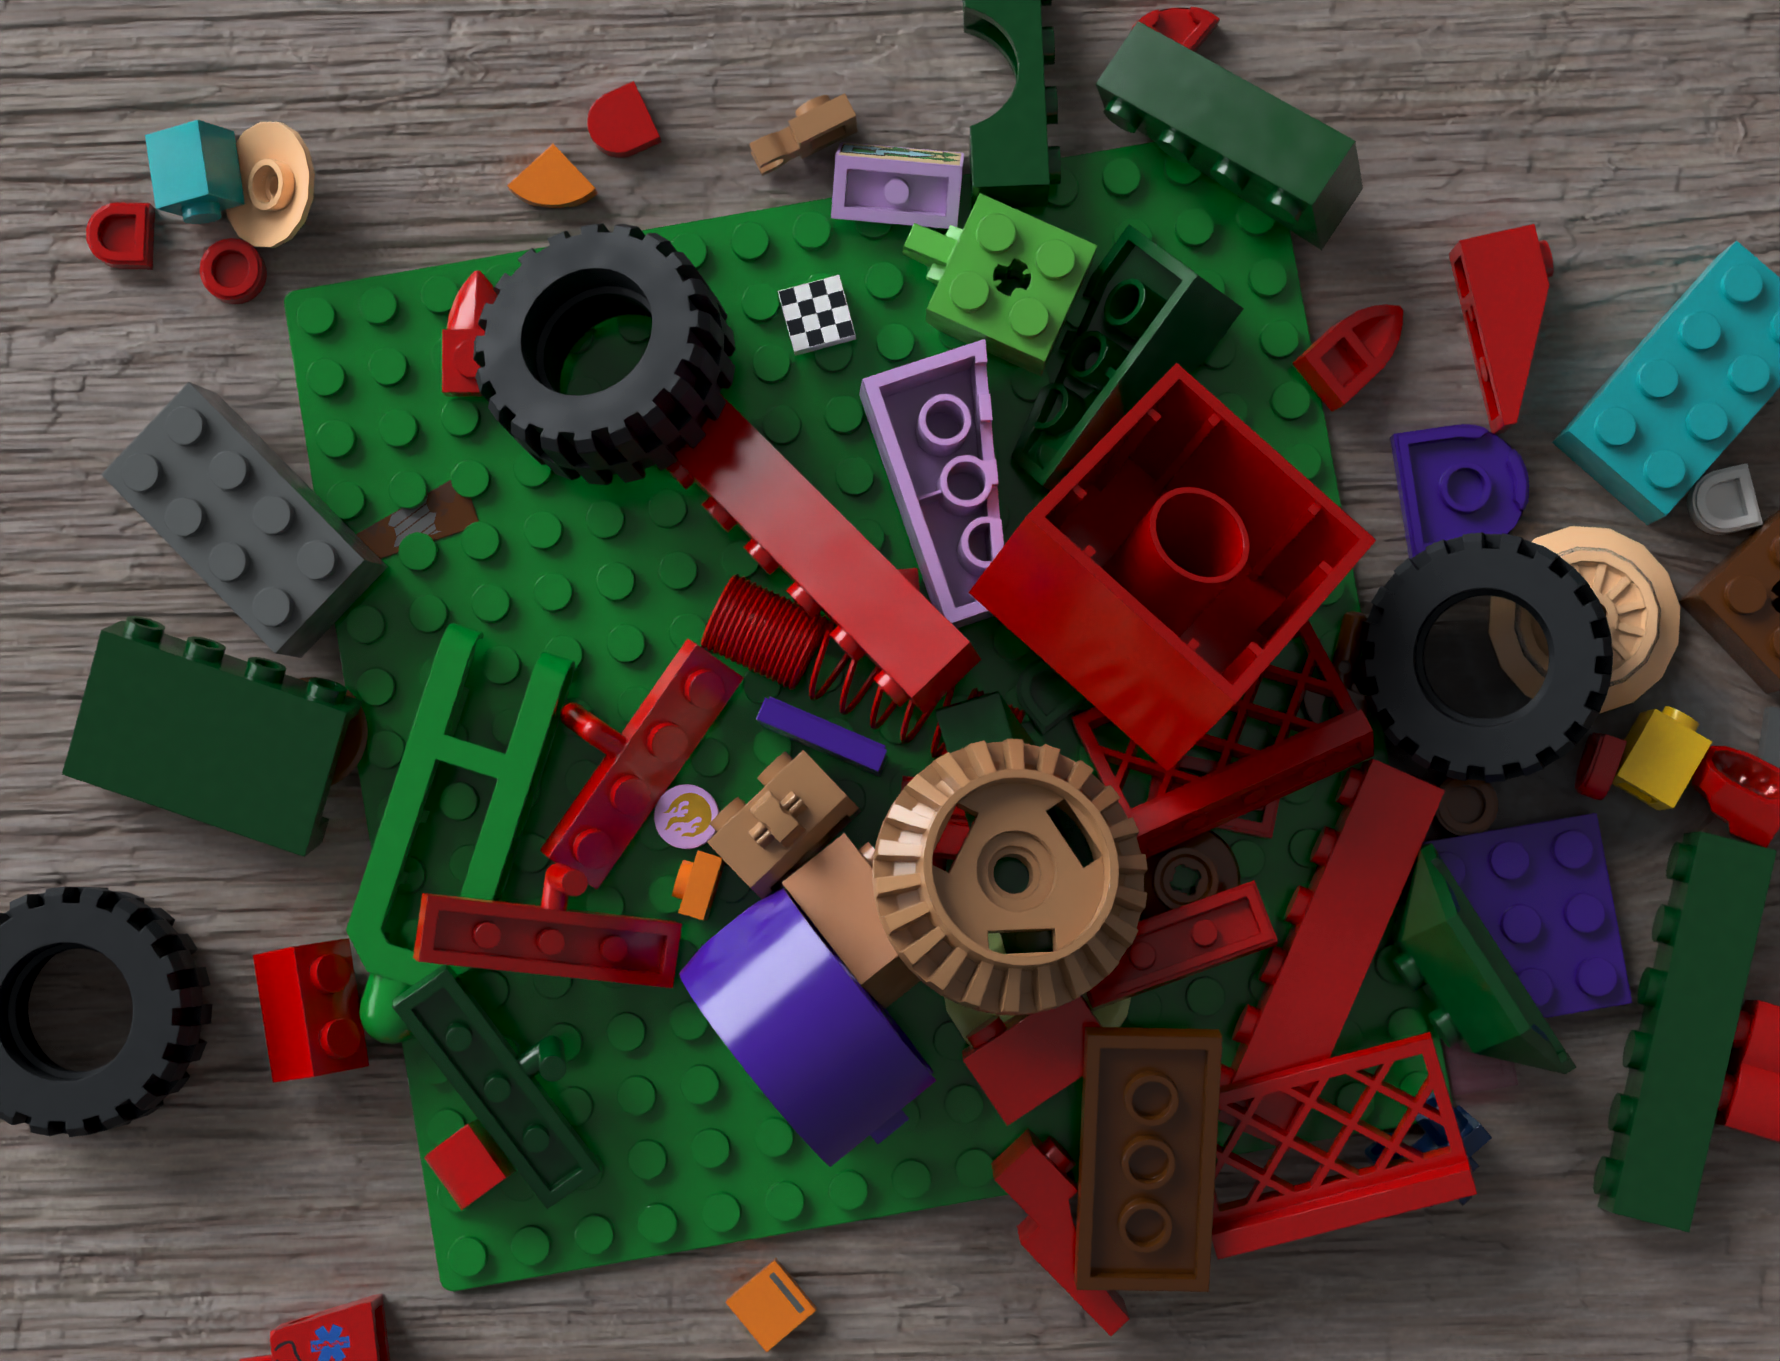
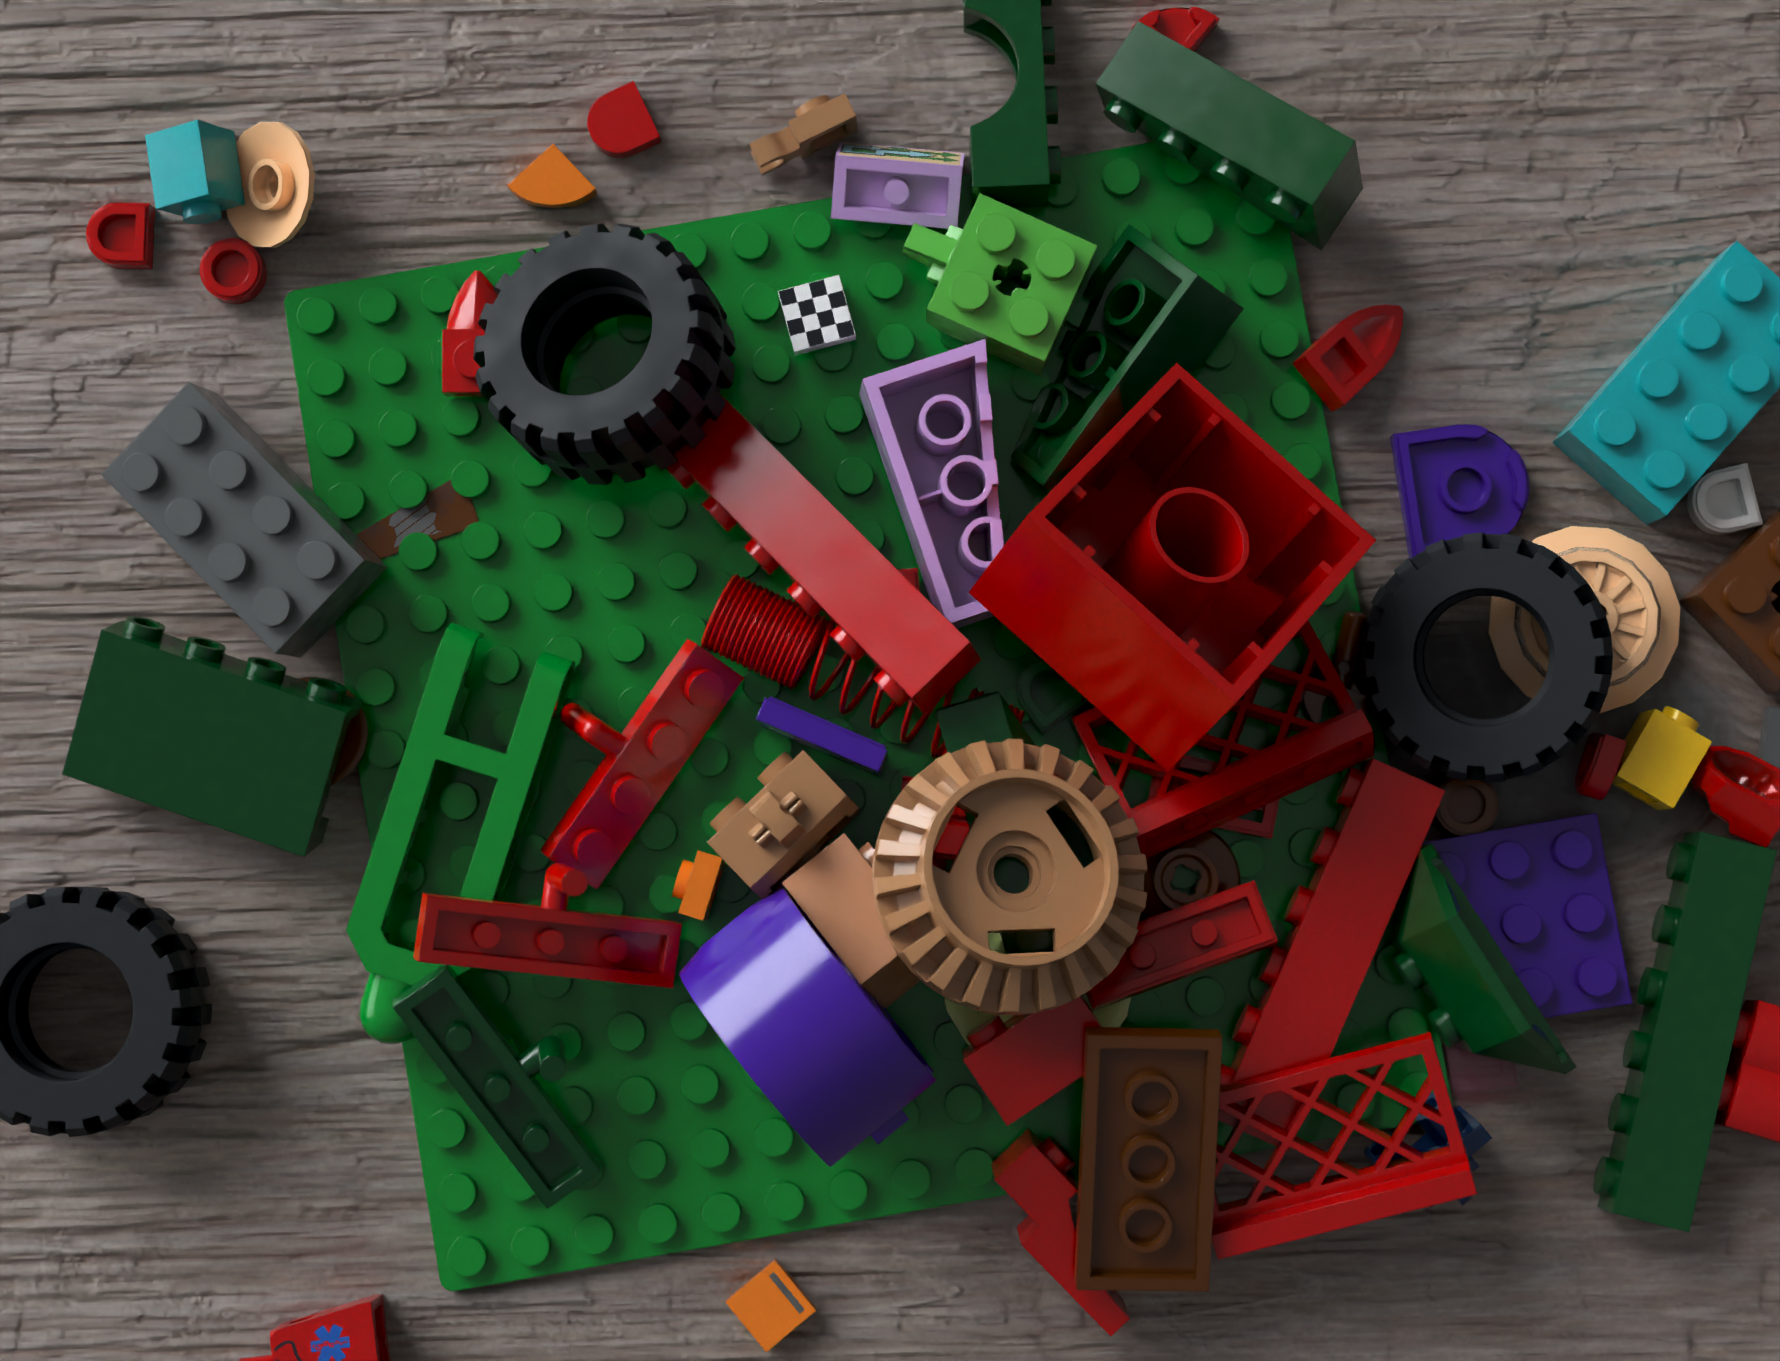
(310, 1010): red brick -> none
(469, 1163): red brick -> none
(685, 816): lavender tile -> none
(1502, 301): red slope -> none

